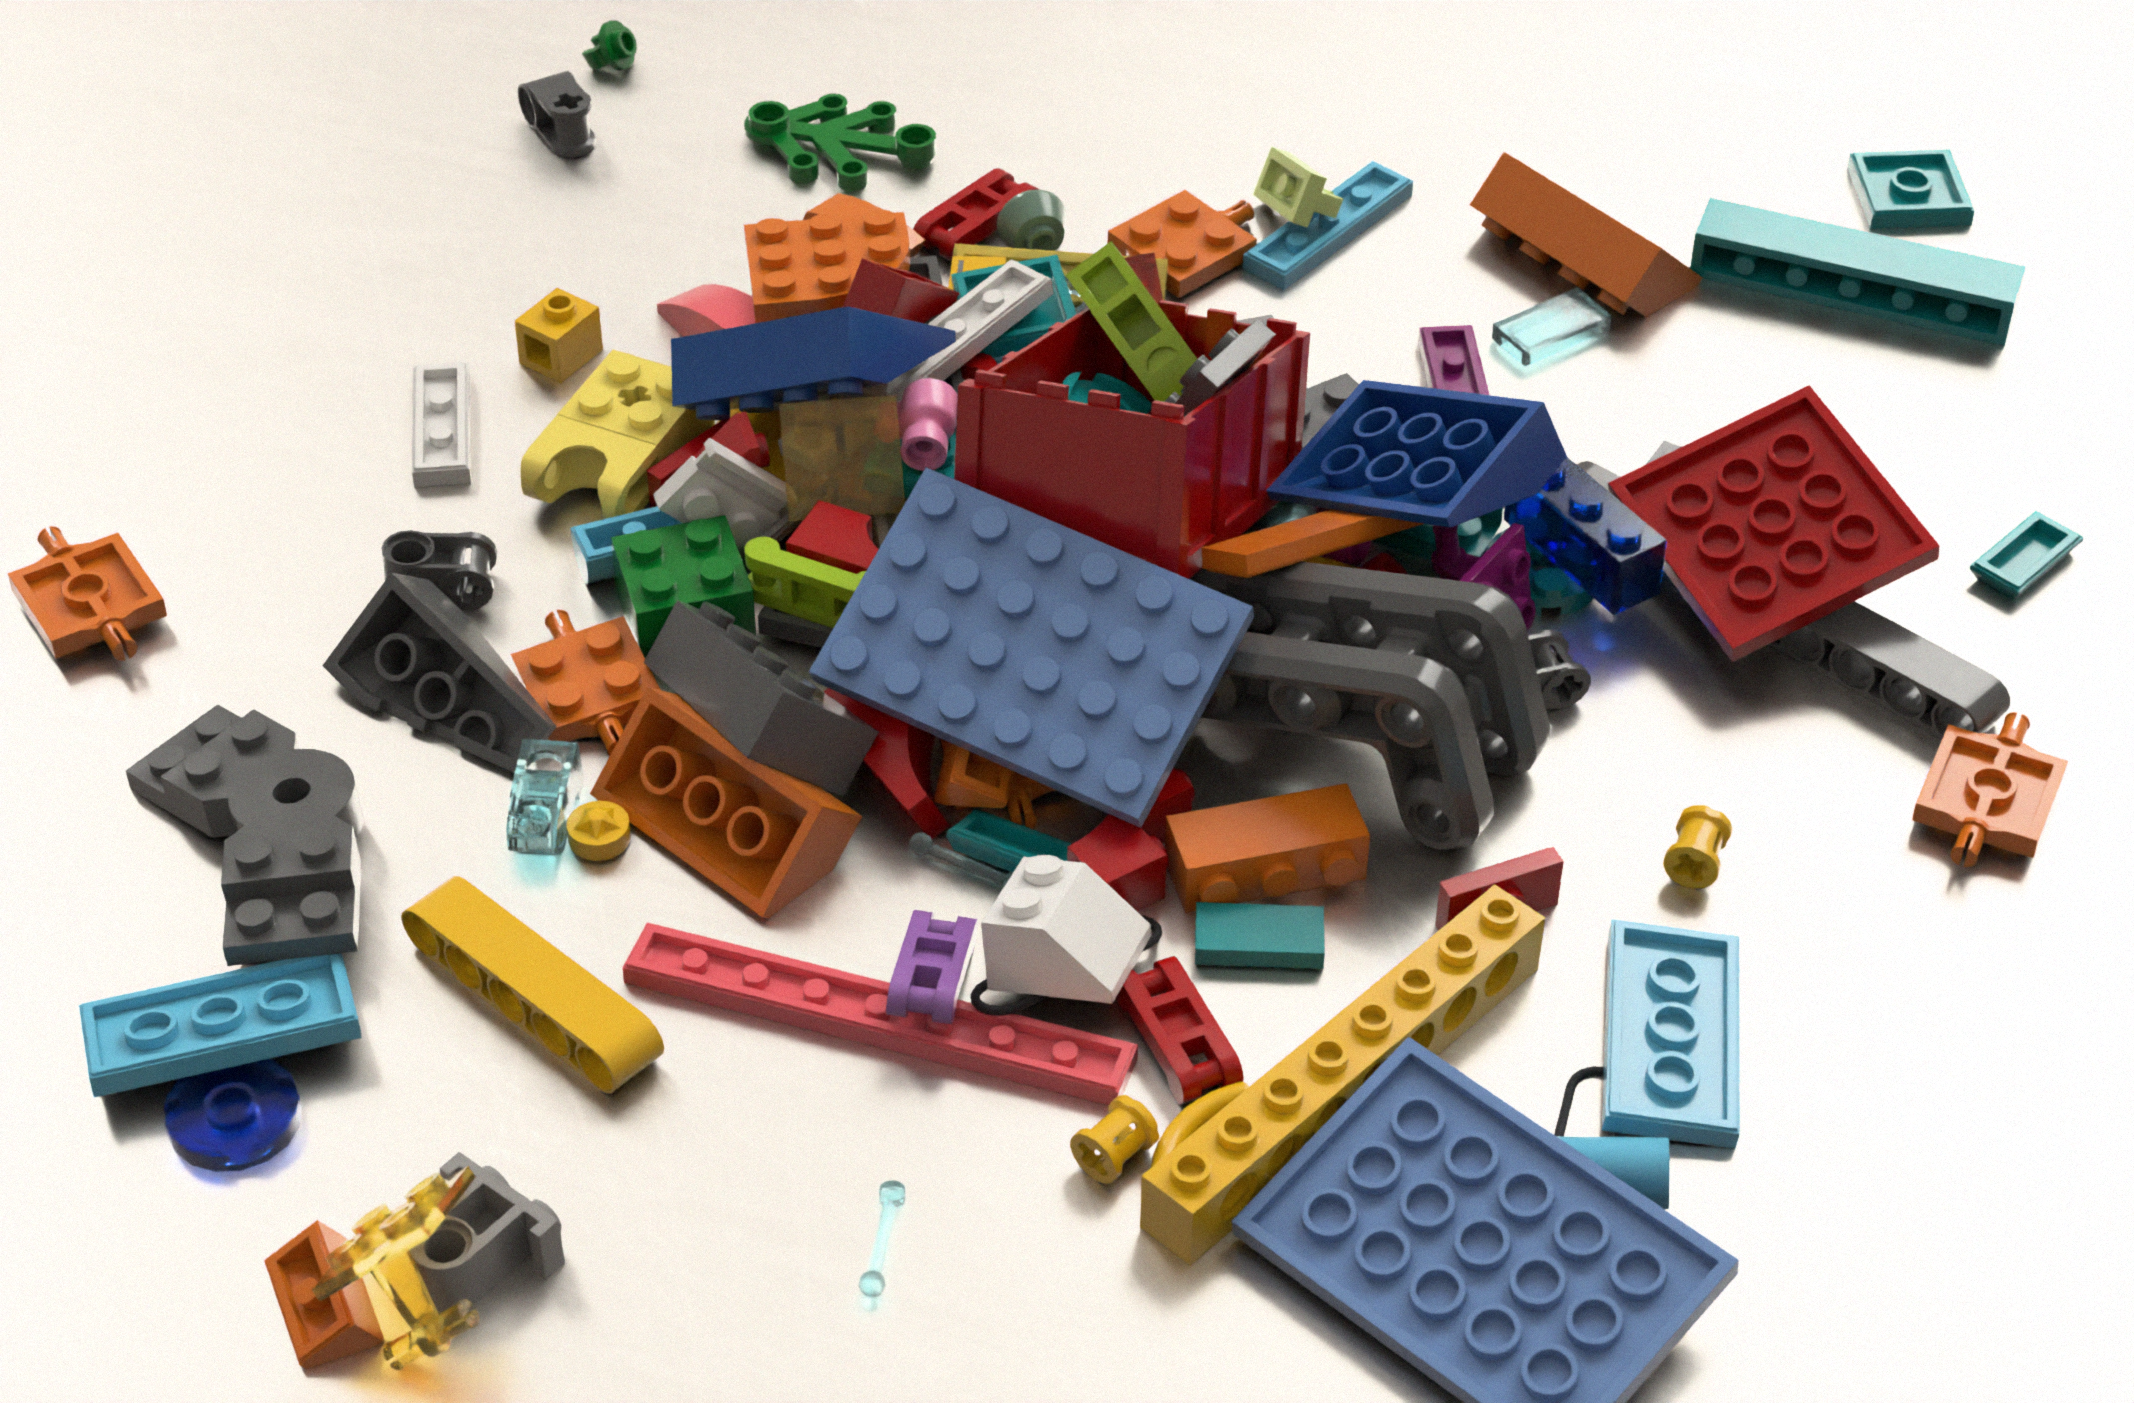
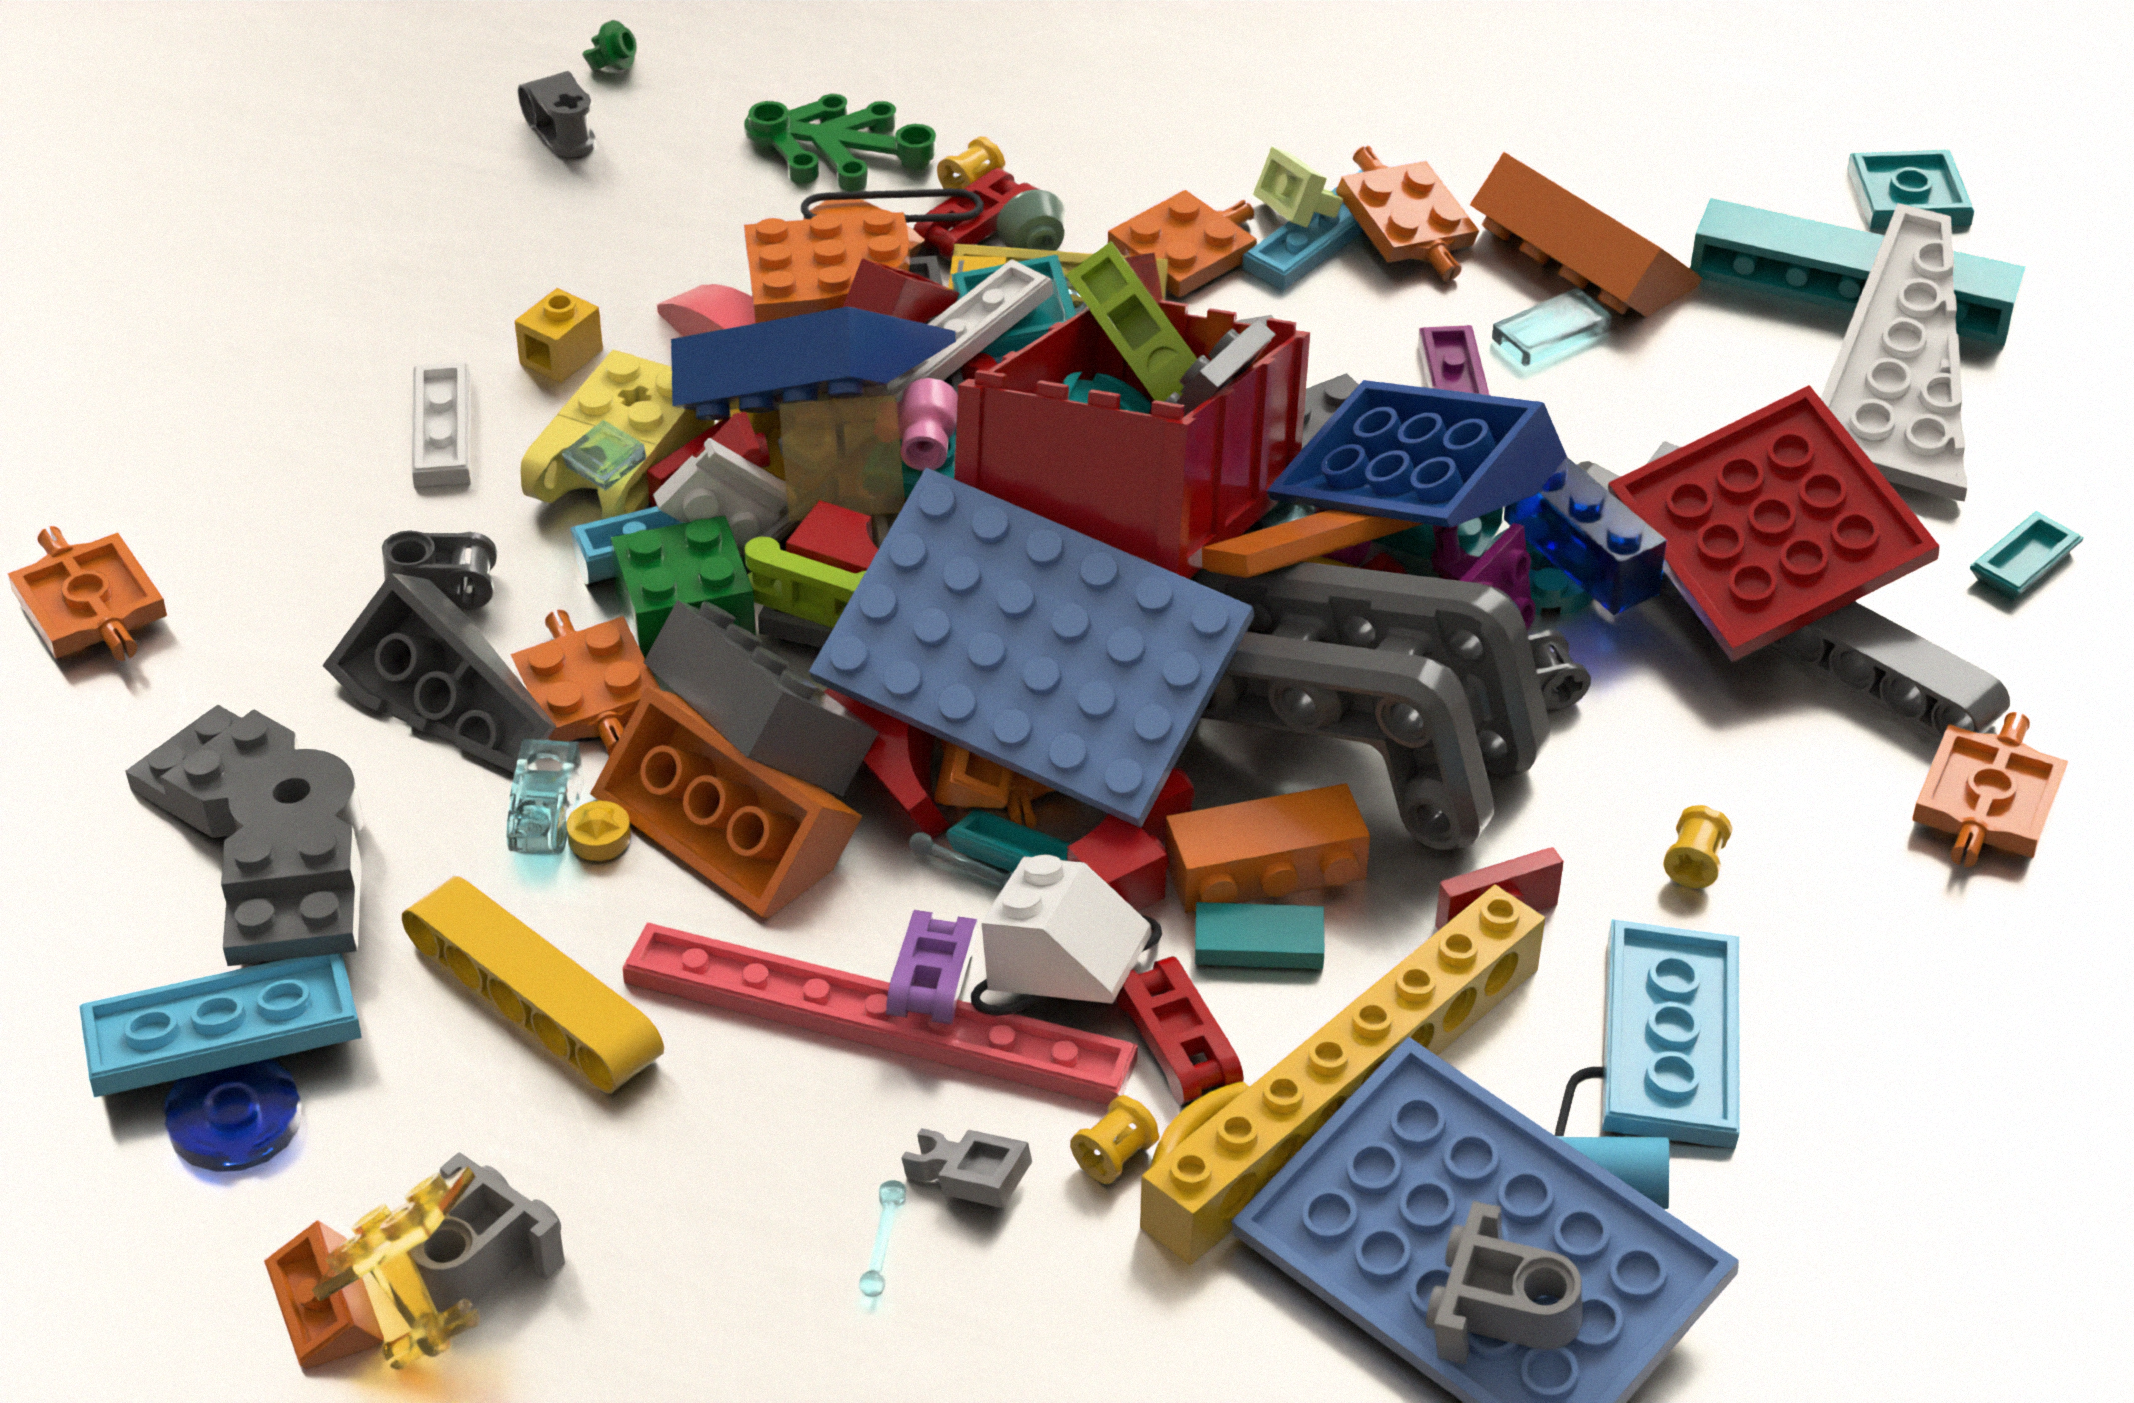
(604, 455): none -> clear light blue tile
(903, 194): none -> black piece
(970, 164): none -> yellow bush
(976, 1169): none -> flat silver plate
(1407, 212): none -> orange plate
(1495, 1287): none -> light grey pin
(1901, 360): none -> white wing

